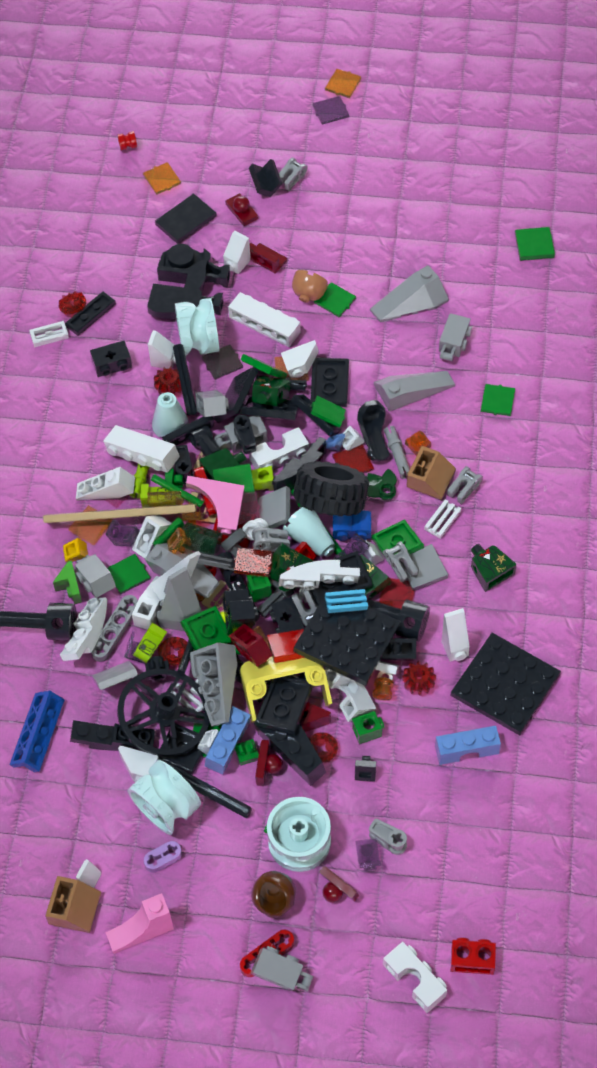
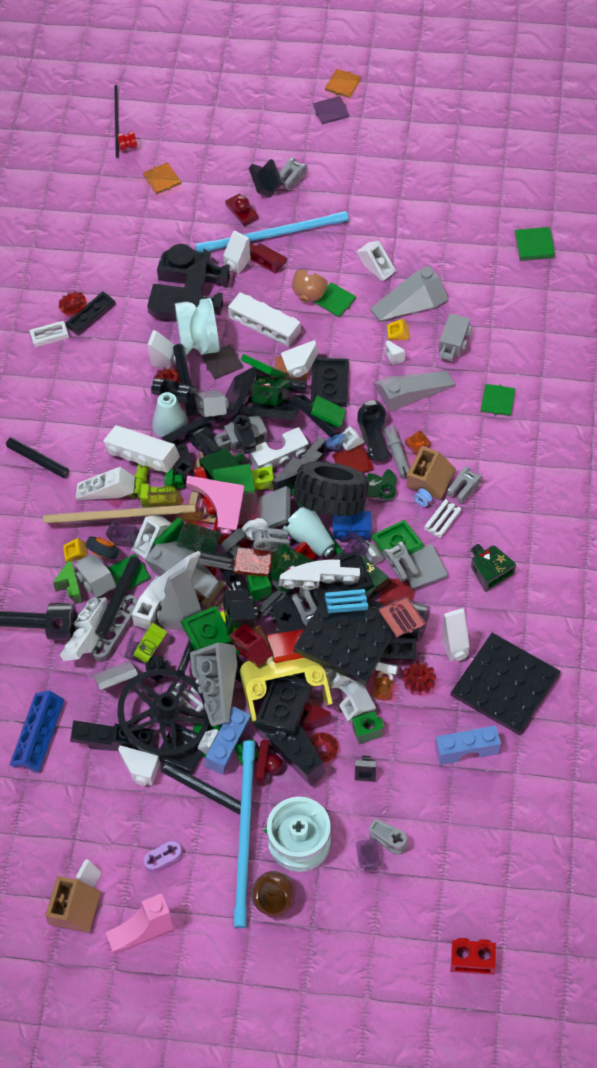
(37, 457): none -> black axle
(90, 529): piece -> none
(102, 547): none -> black wheel
(111, 358): black brick -> none
(116, 121): none -> black axle
(117, 597): none -> black axle
(164, 796): light aqua piece -> none
(171, 487): green bar -> none
(177, 540): clear orange tile -> none
(177, 644): clear red gear -> none
(183, 392): none -> black piece
(185, 218): black tile -> none
(240, 909): none -> medium azure piece
(275, 938): red beam -> none
(277, 231): none -> medium azure piece
(280, 970): light grey brick -> none
(336, 887): dark red tile -> none
(376, 260): none -> white slope
(394, 353): none -> white slope
(398, 330): none -> yellow slope
(401, 616): none -> clear pink piece
(404, 961): white arch -> none
(422, 497): none -> light blue bush

